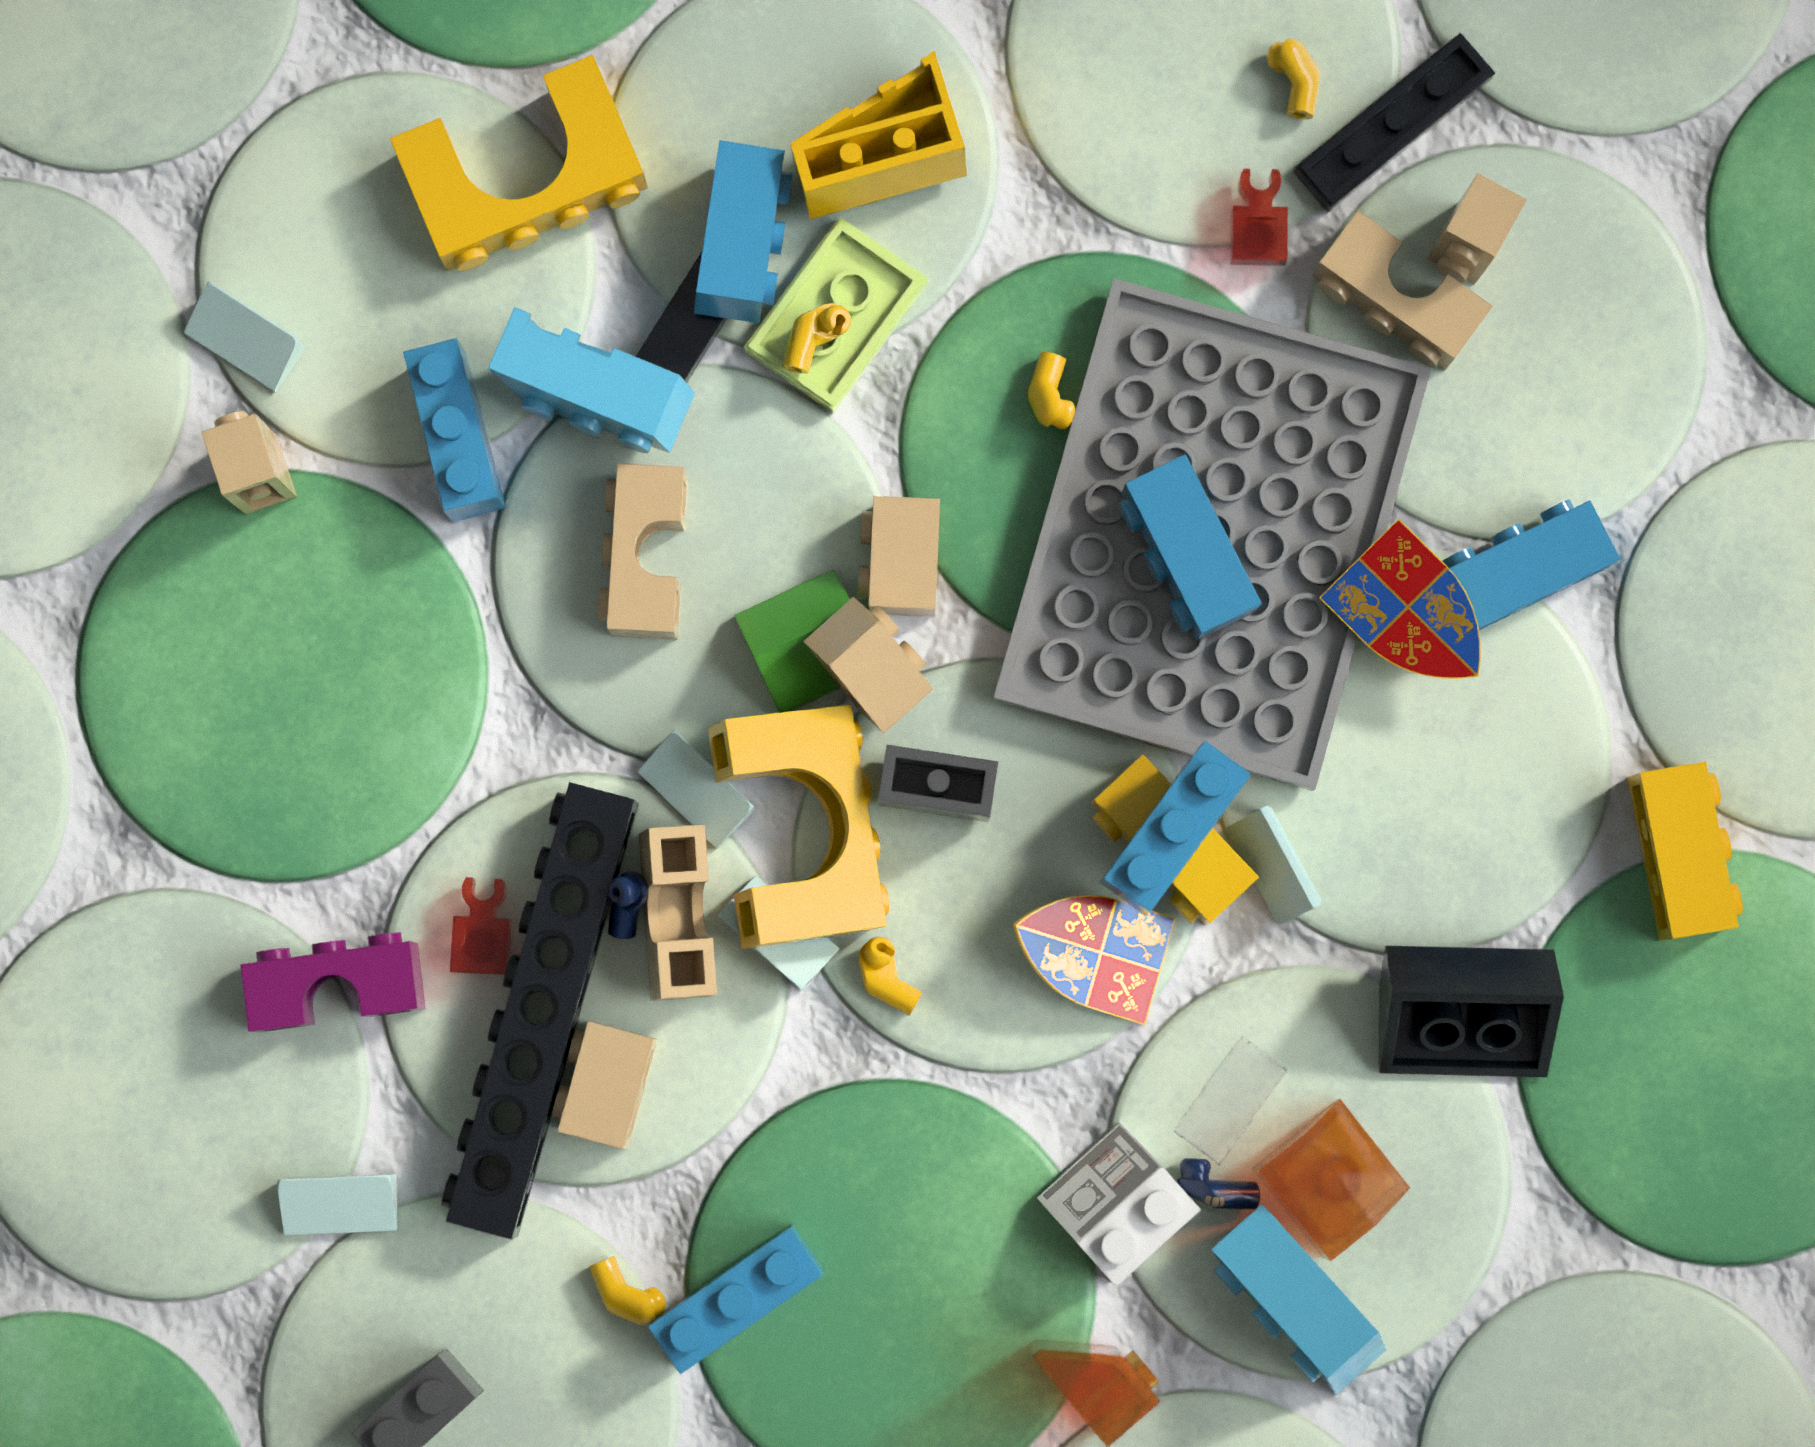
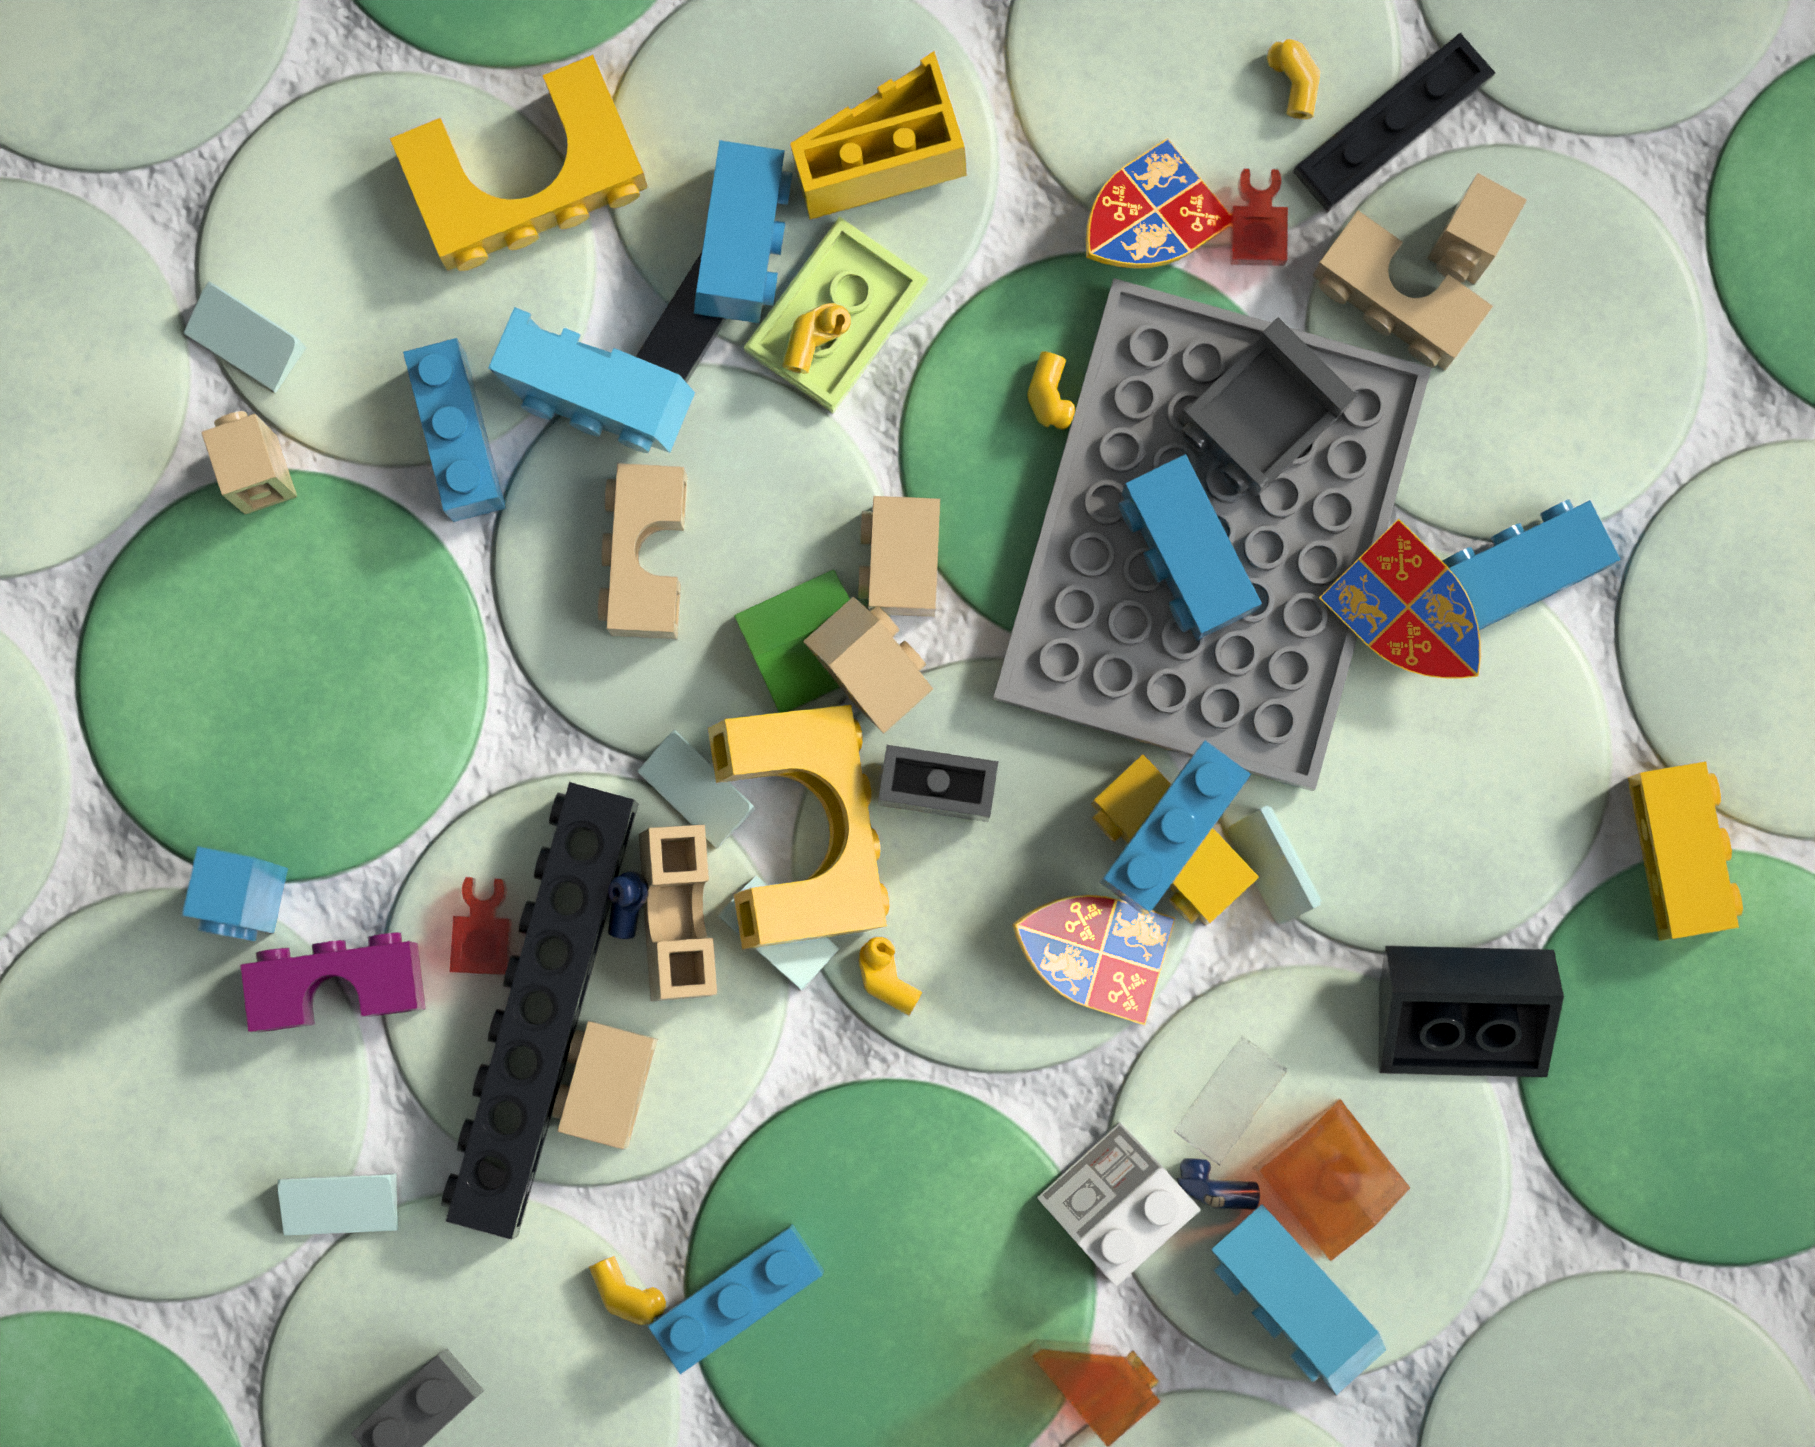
(234, 893): none -> dark azure brick
(1153, 212): none -> shield
(1265, 409): none -> dark grey panel

